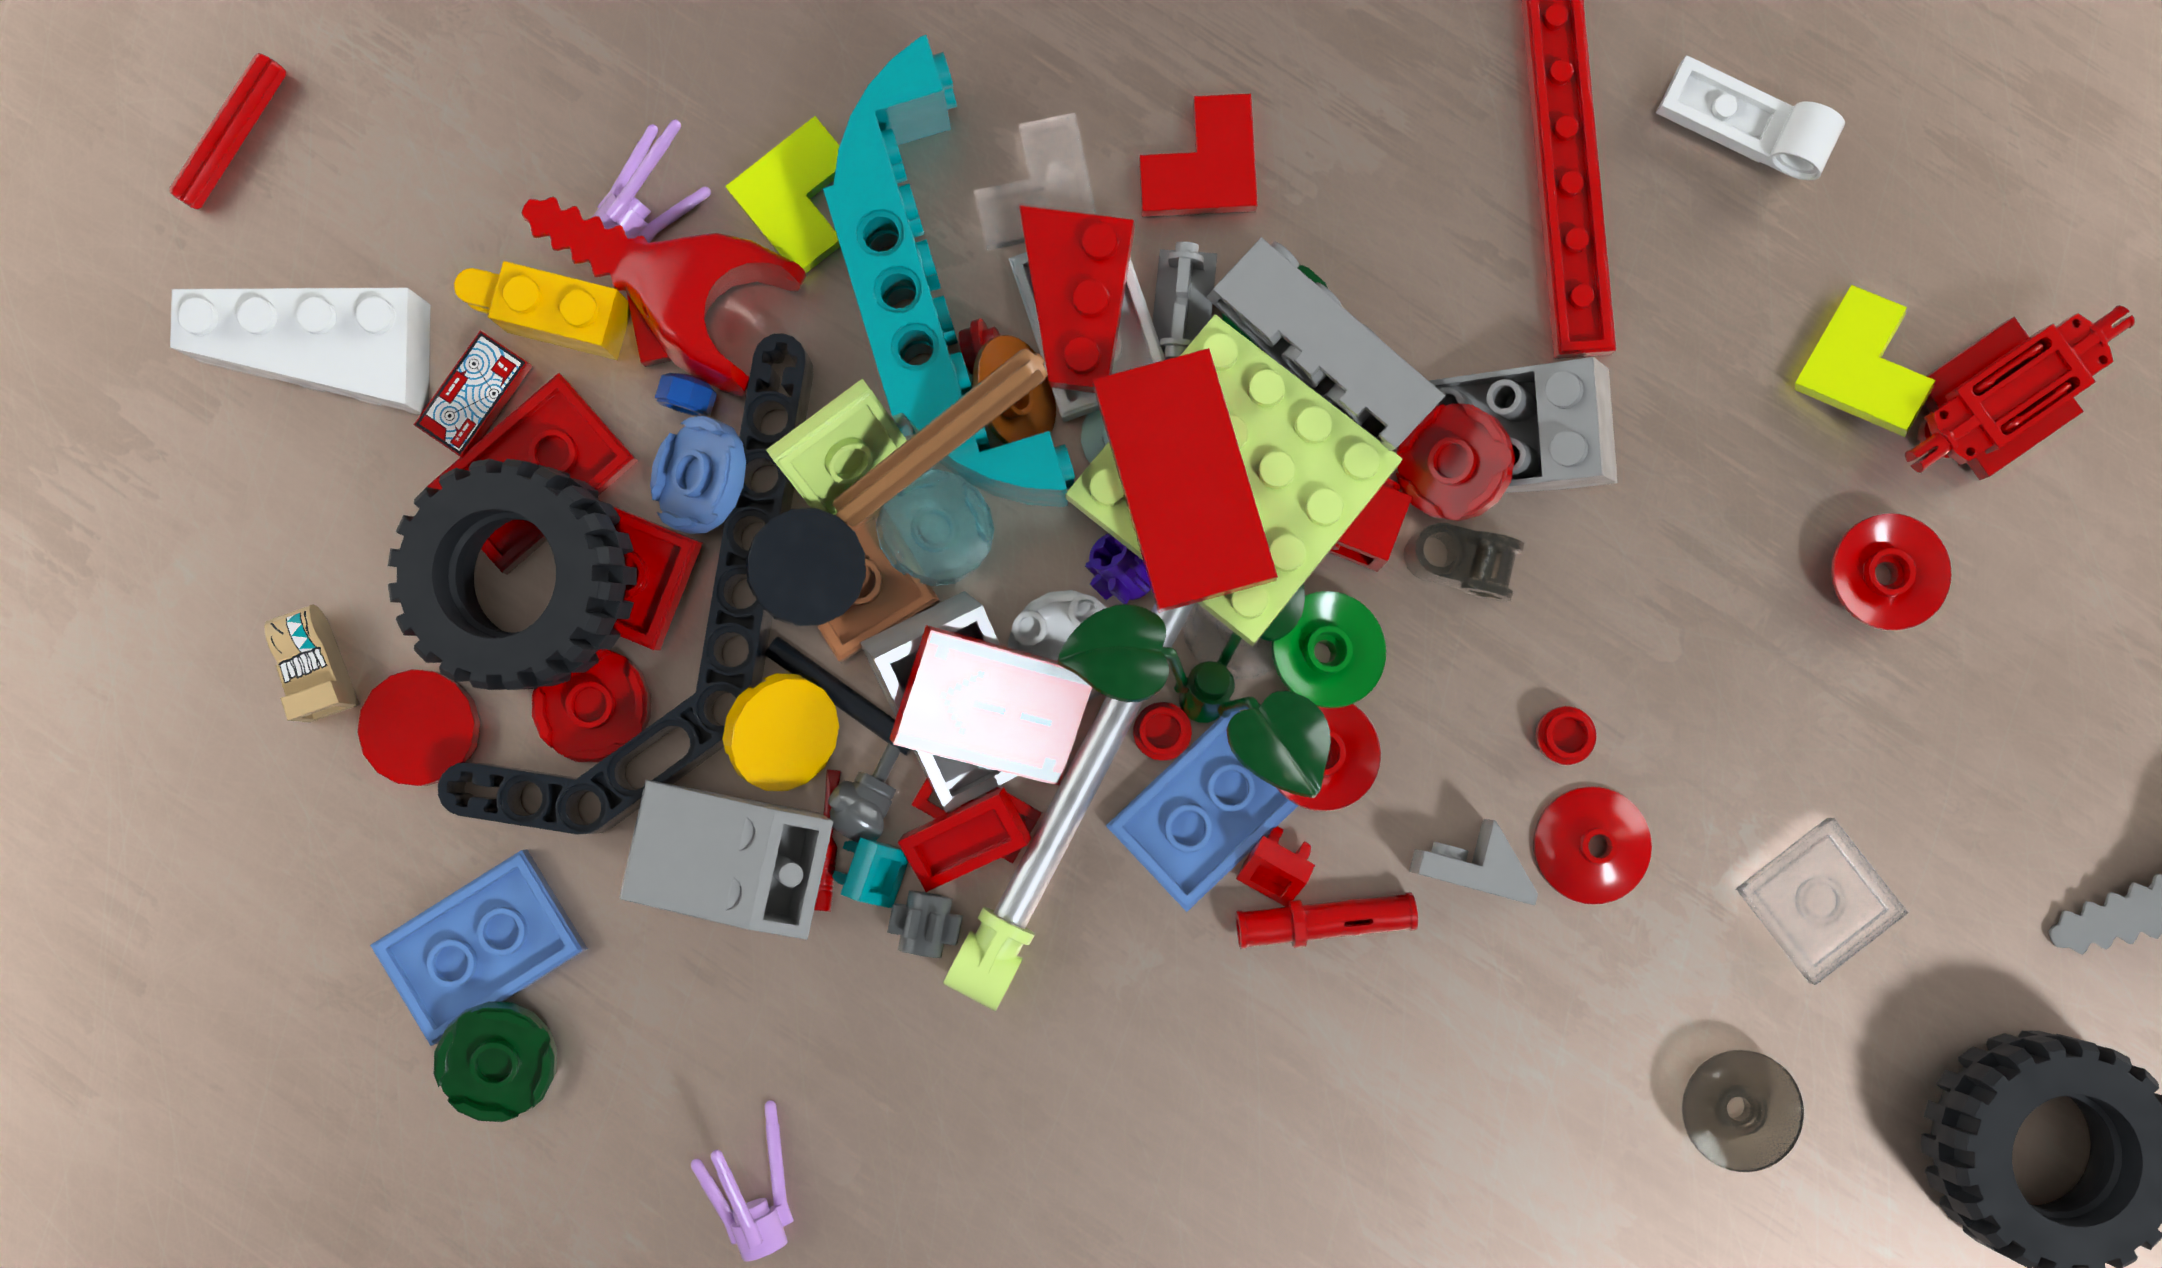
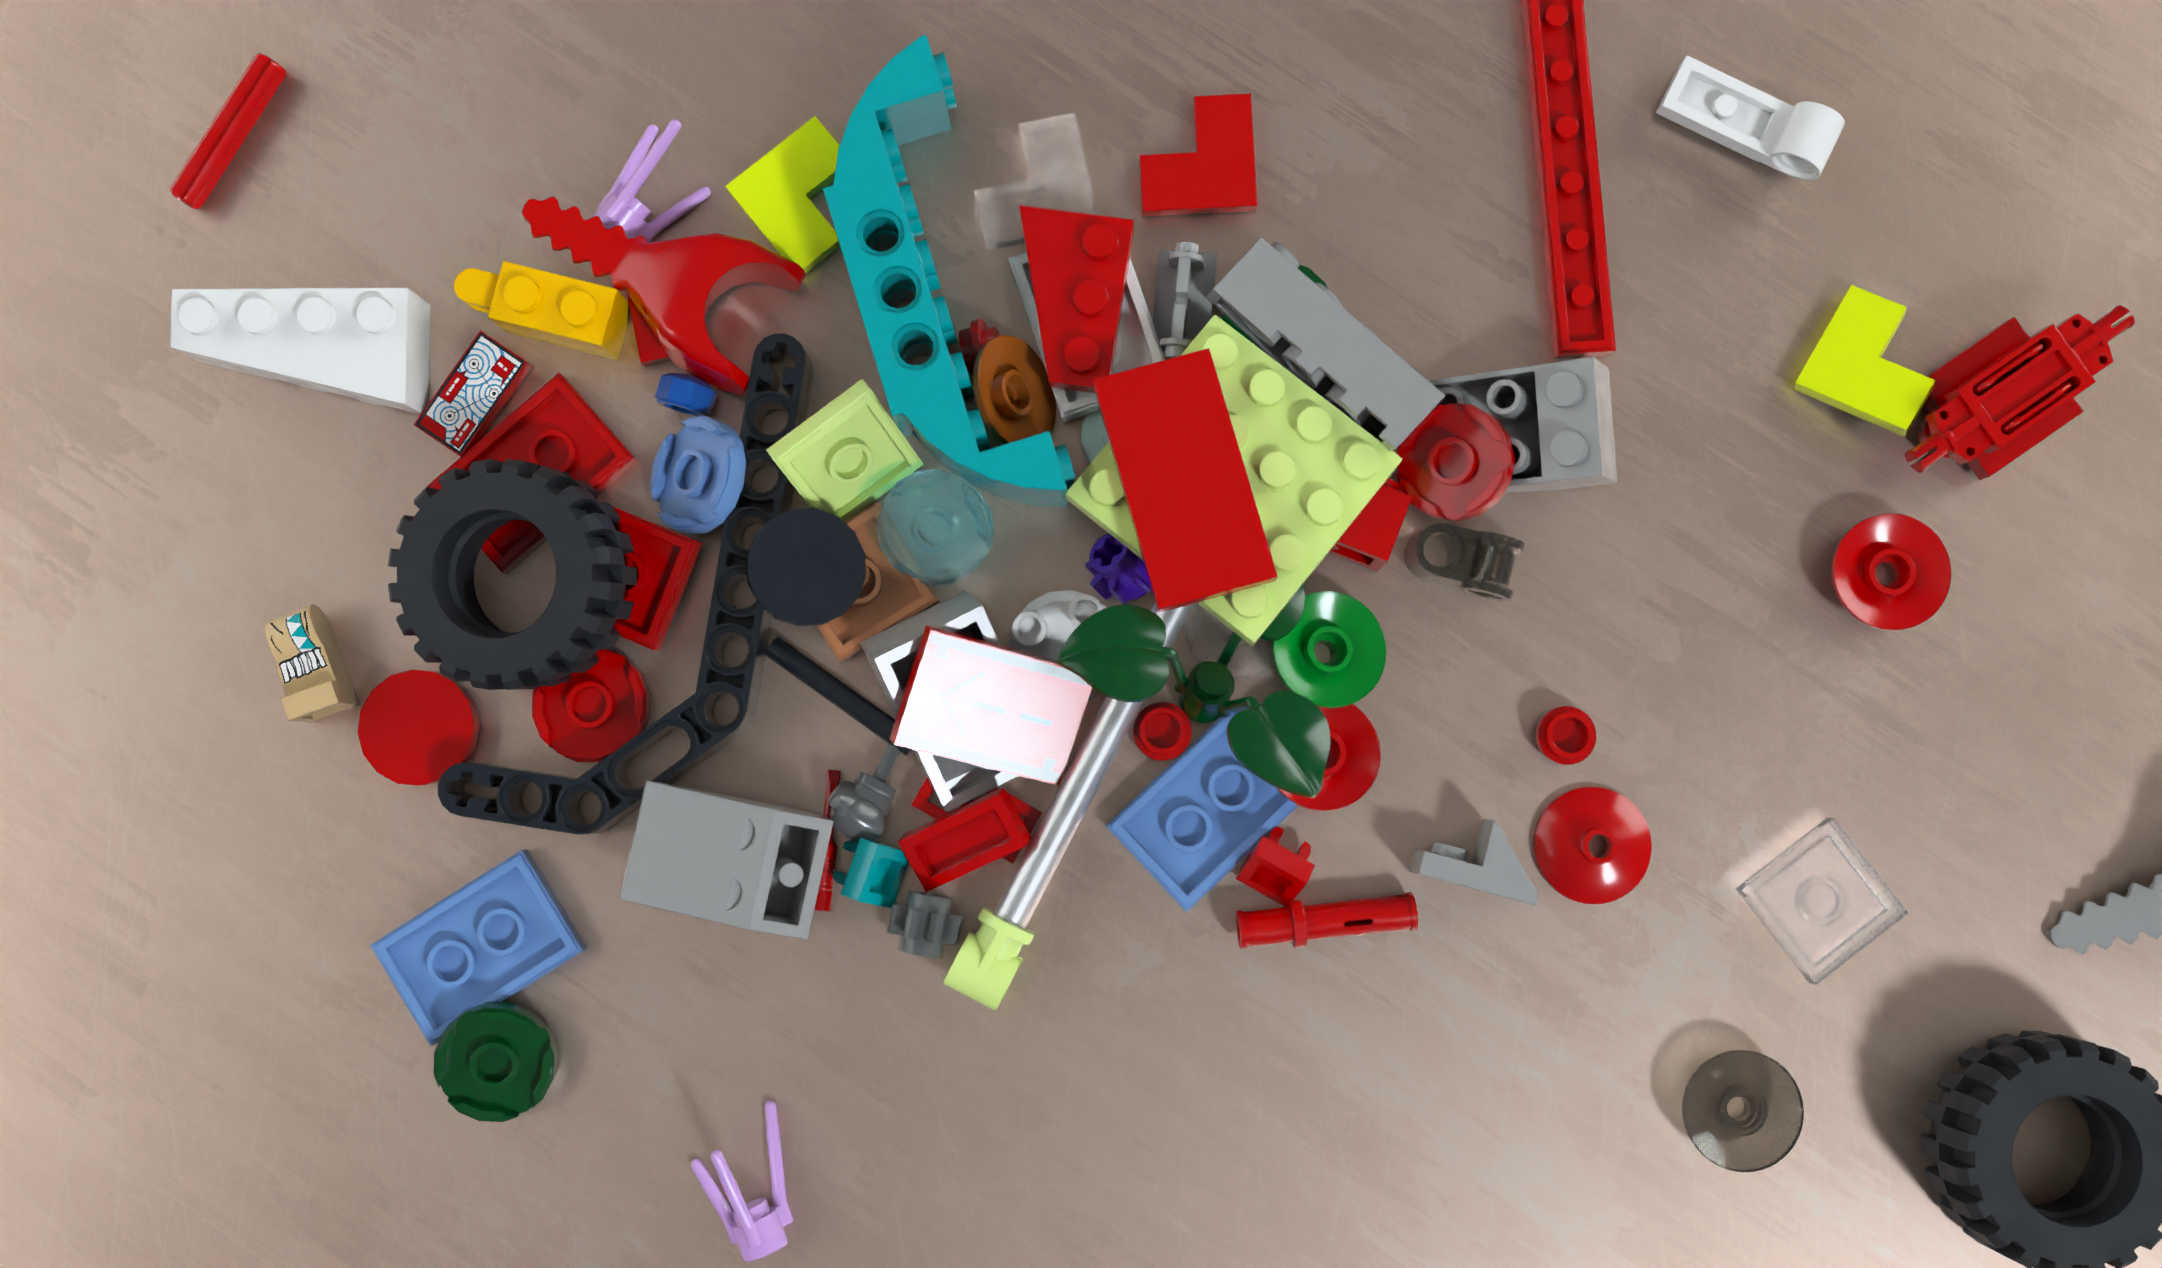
(781, 732): yellow tile -> none
(941, 436): medium nougat axle -> none

